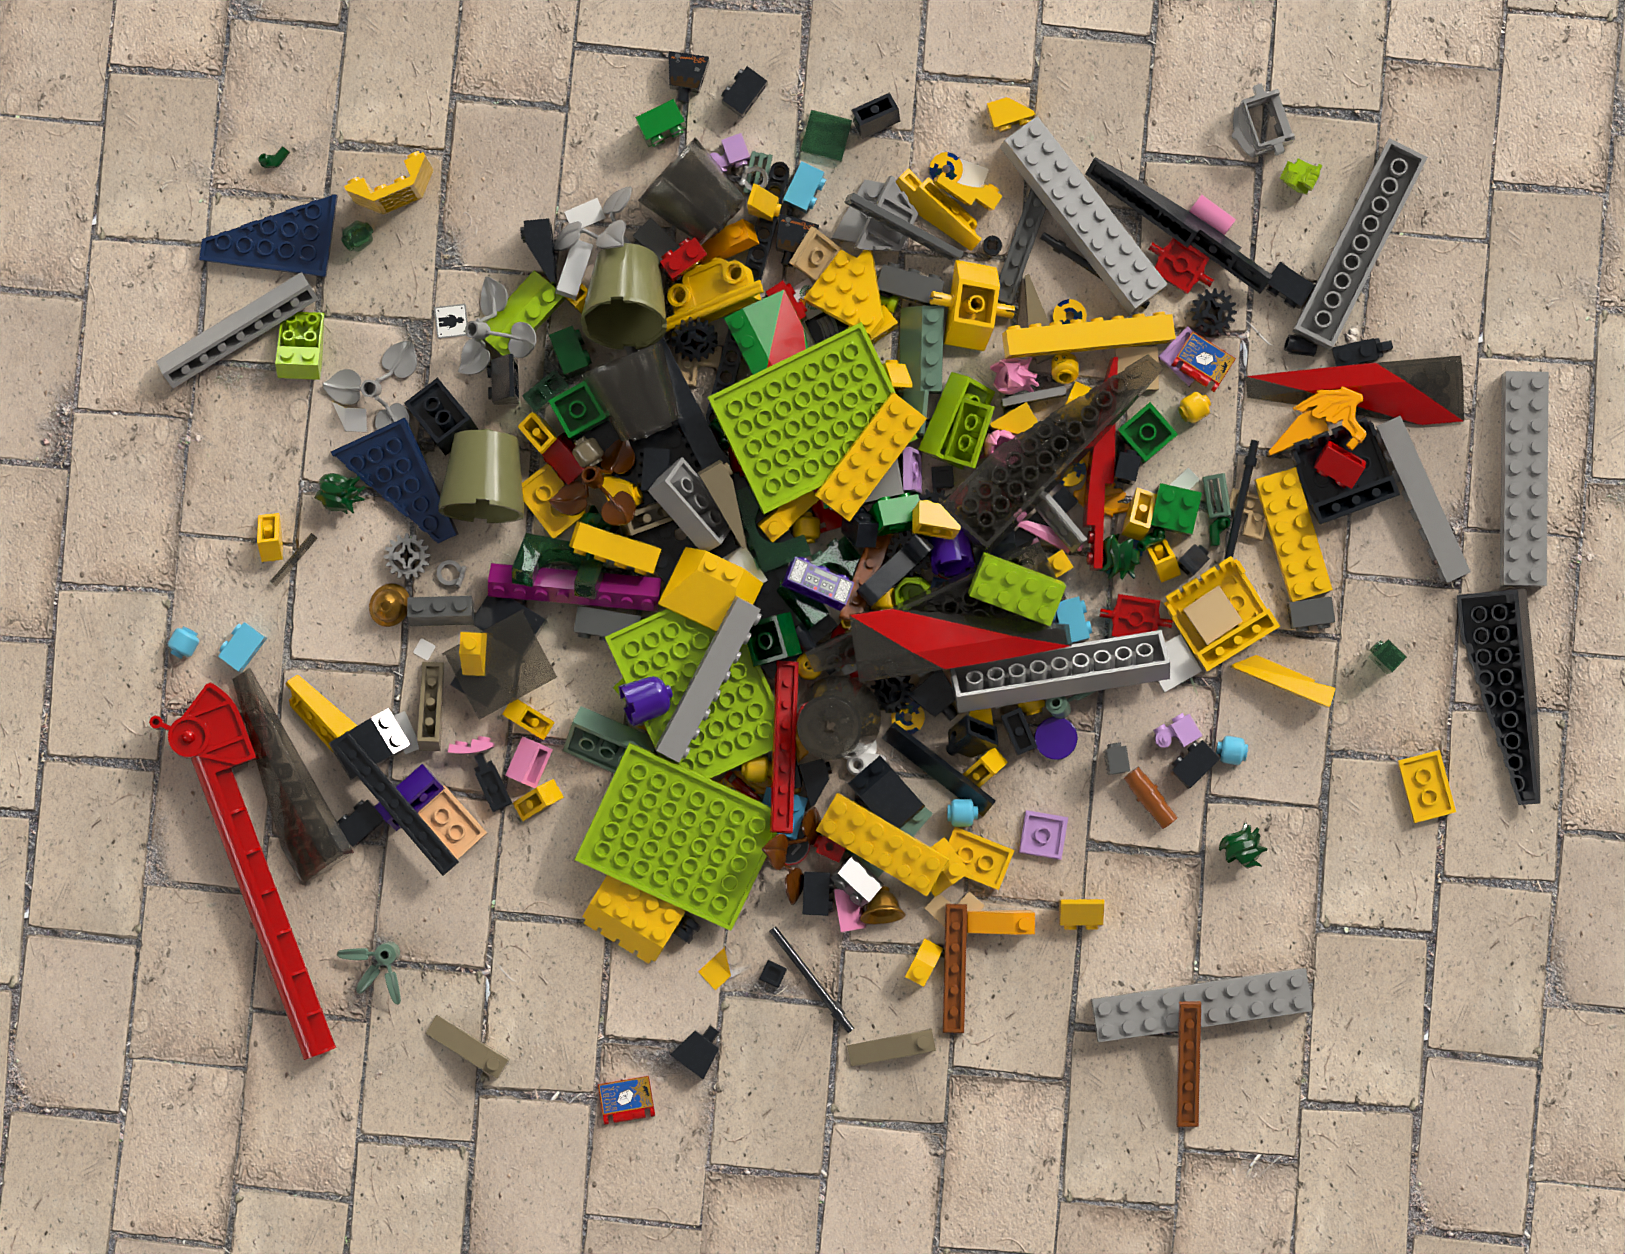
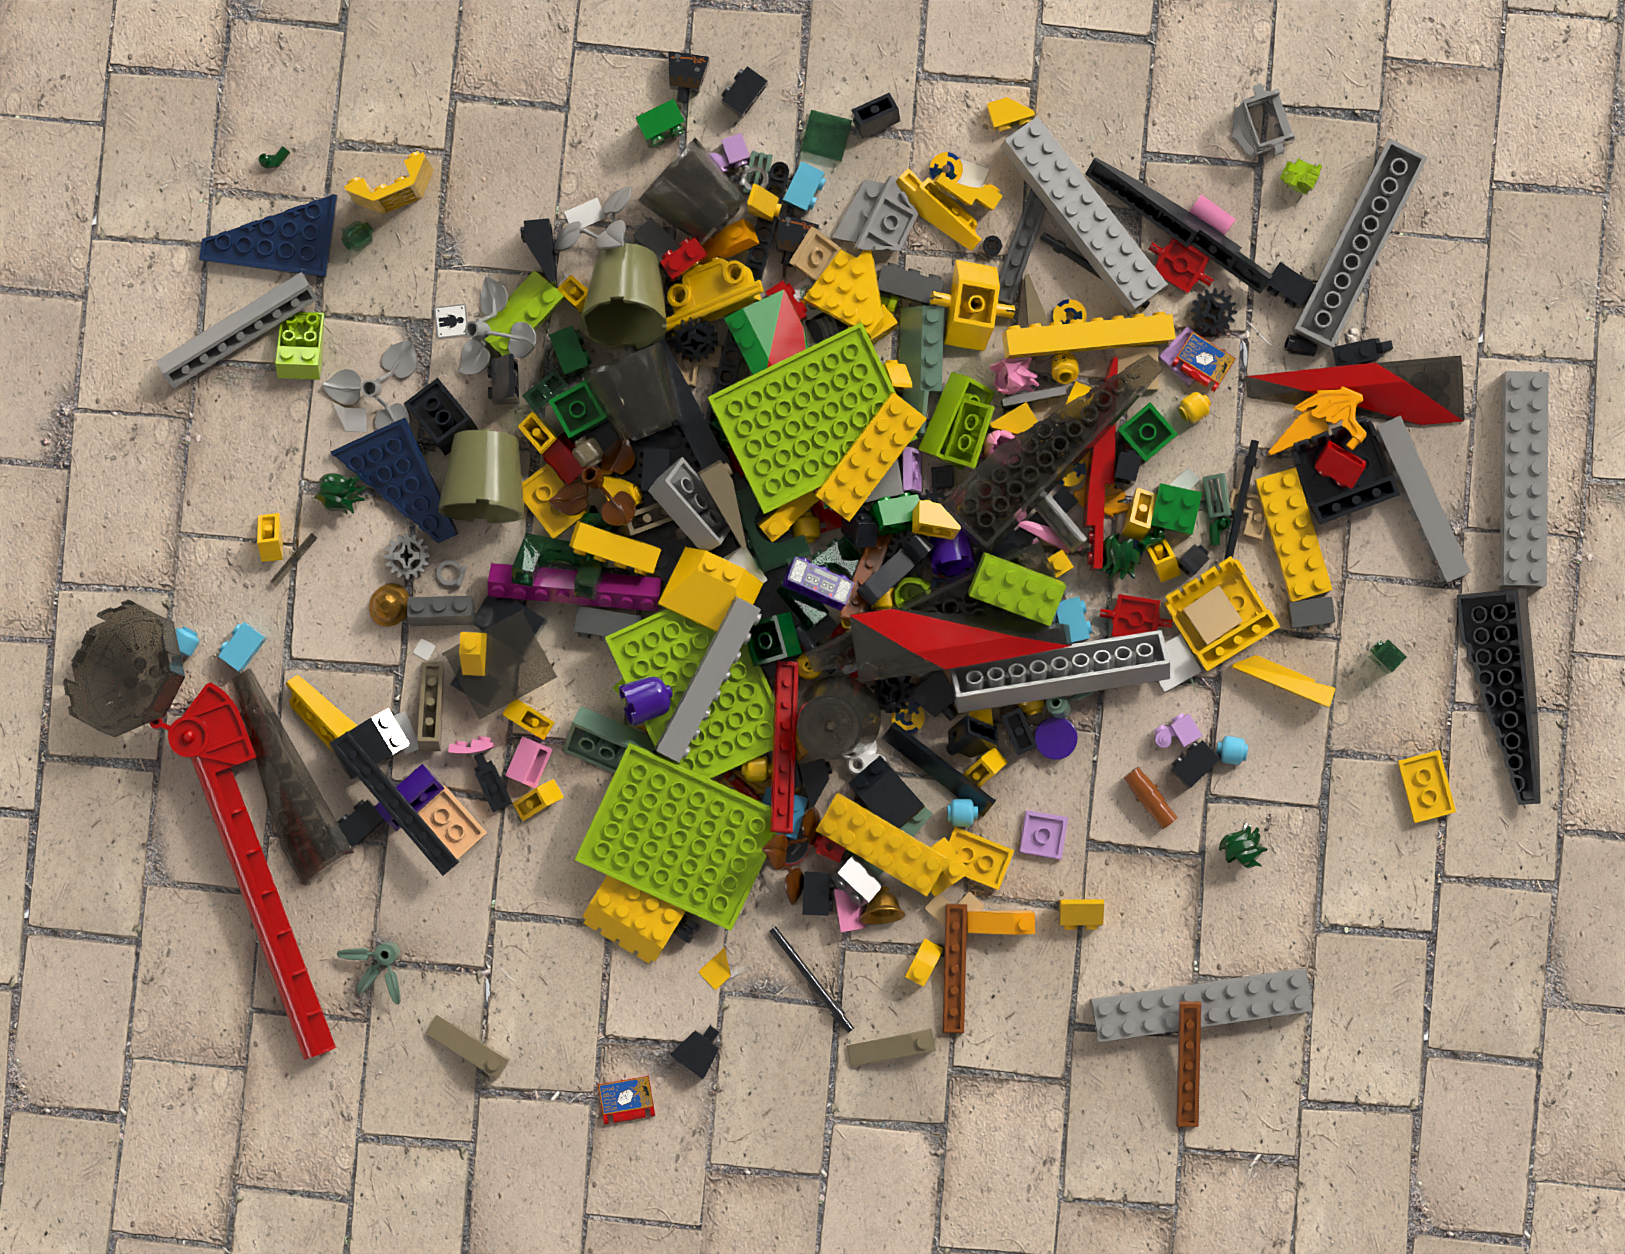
(108, 668): none -> clear smoke windscreen
(574, 269): light grey tile -> none
(773, 973): black tile -> none
(903, 227): dark grey tile -> none
(1116, 759): dark grey brick -> none

